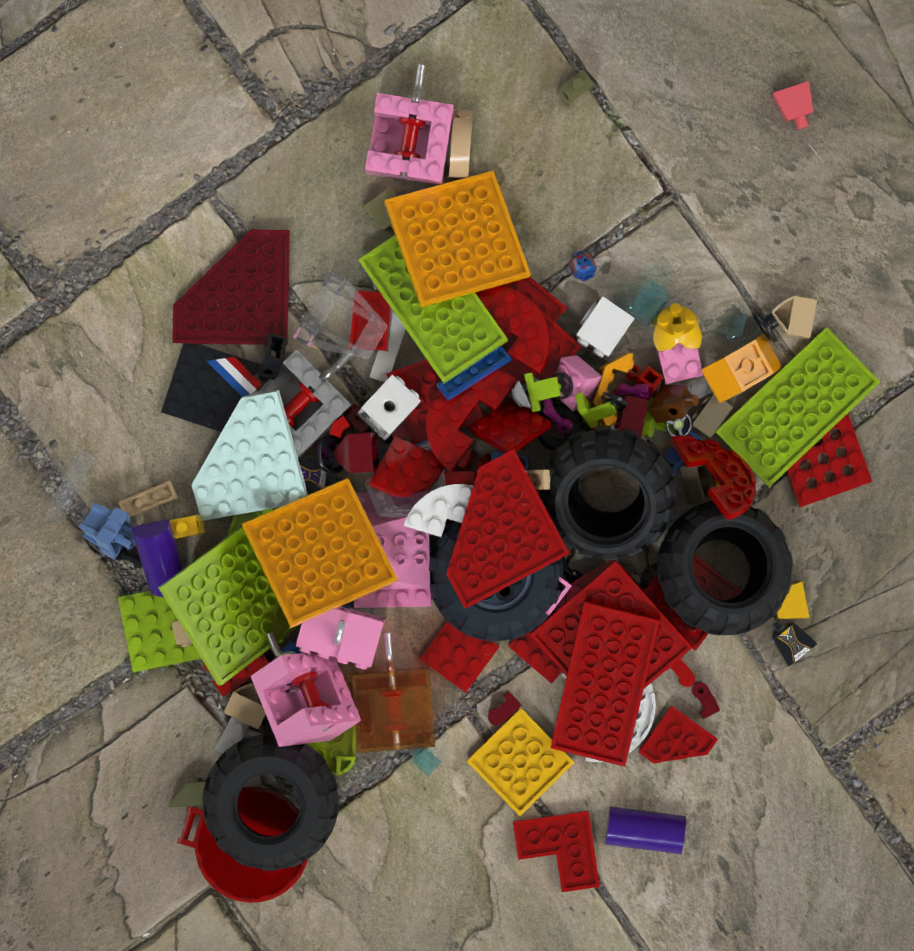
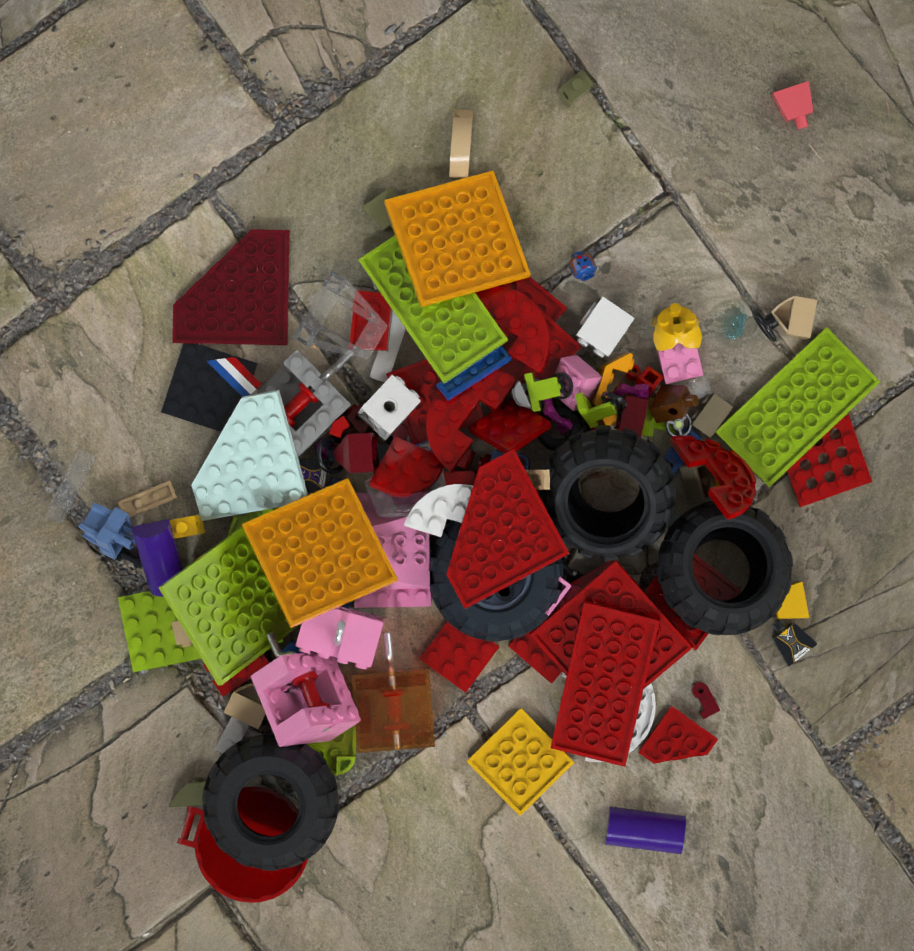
(269, 365): black torso -> none
(398, 143): bright pink piece -> none
(425, 760): clear light blue bracket -> none
(498, 715): dark red leg -> none
(567, 838): red plate -> none
(649, 303): clear light blue brick -> none
(685, 675): red leg -> none
(741, 368): light orange slope -> none

